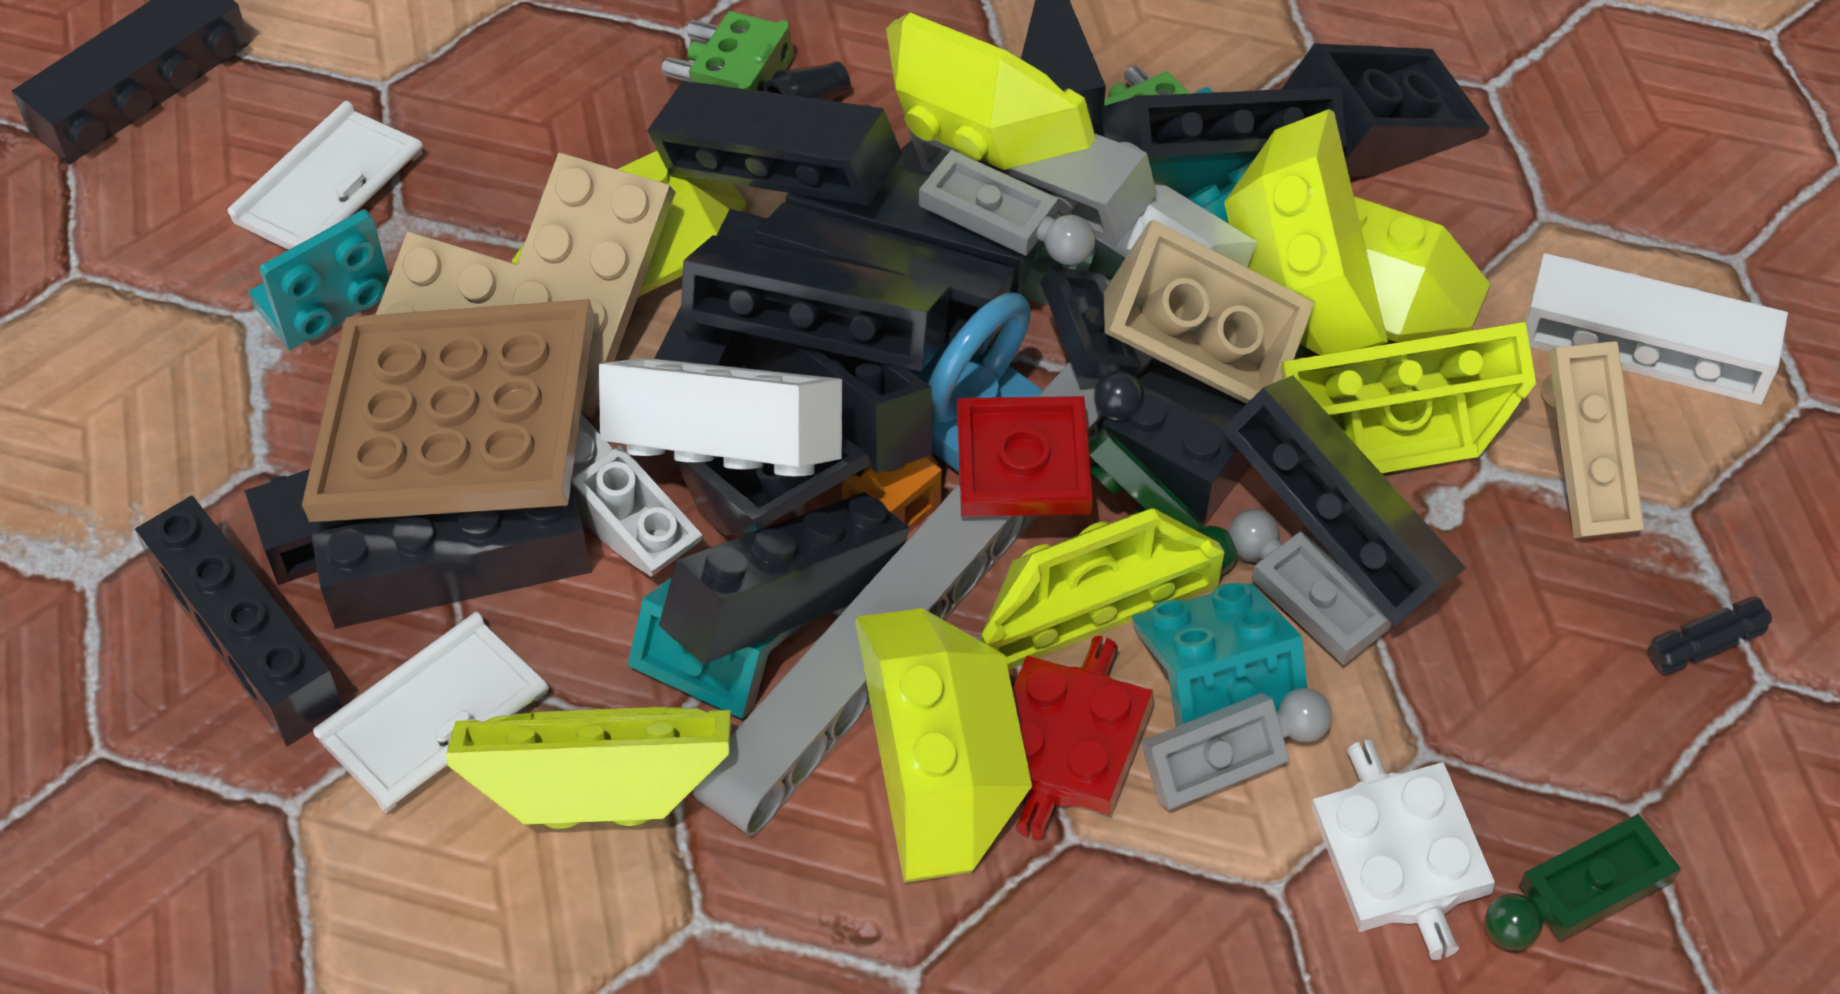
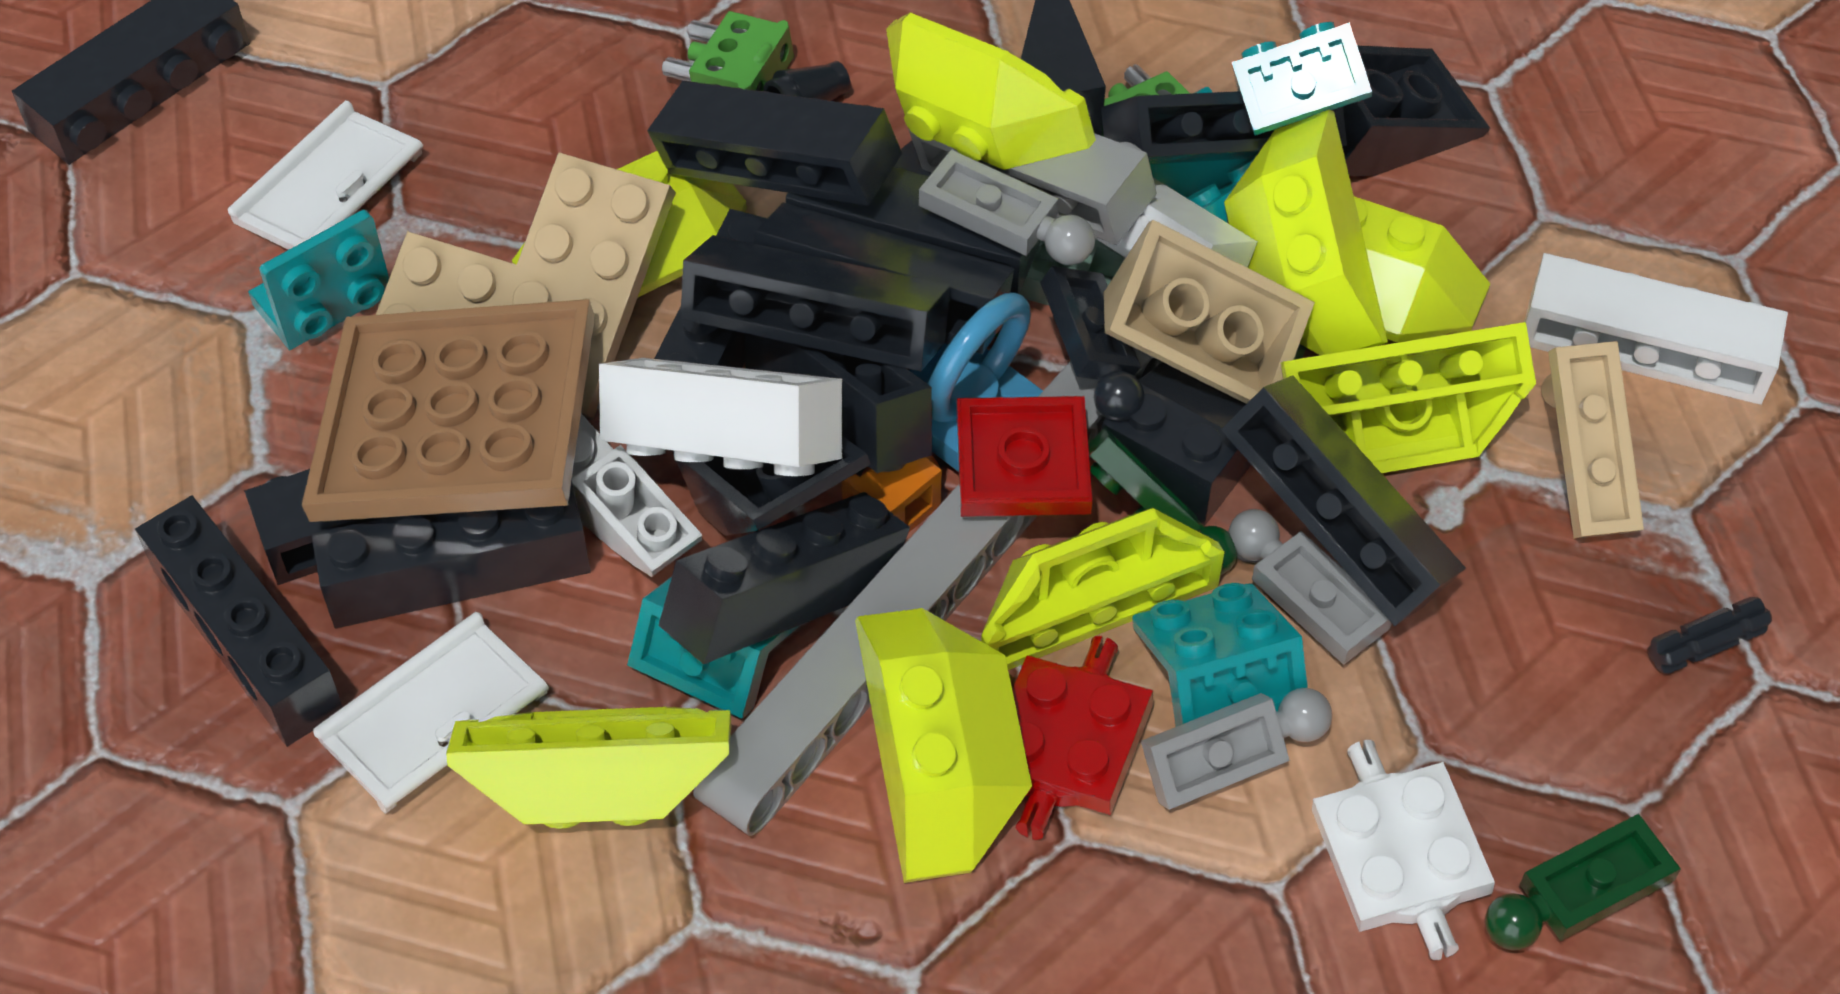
(1301, 76): none -> bracket

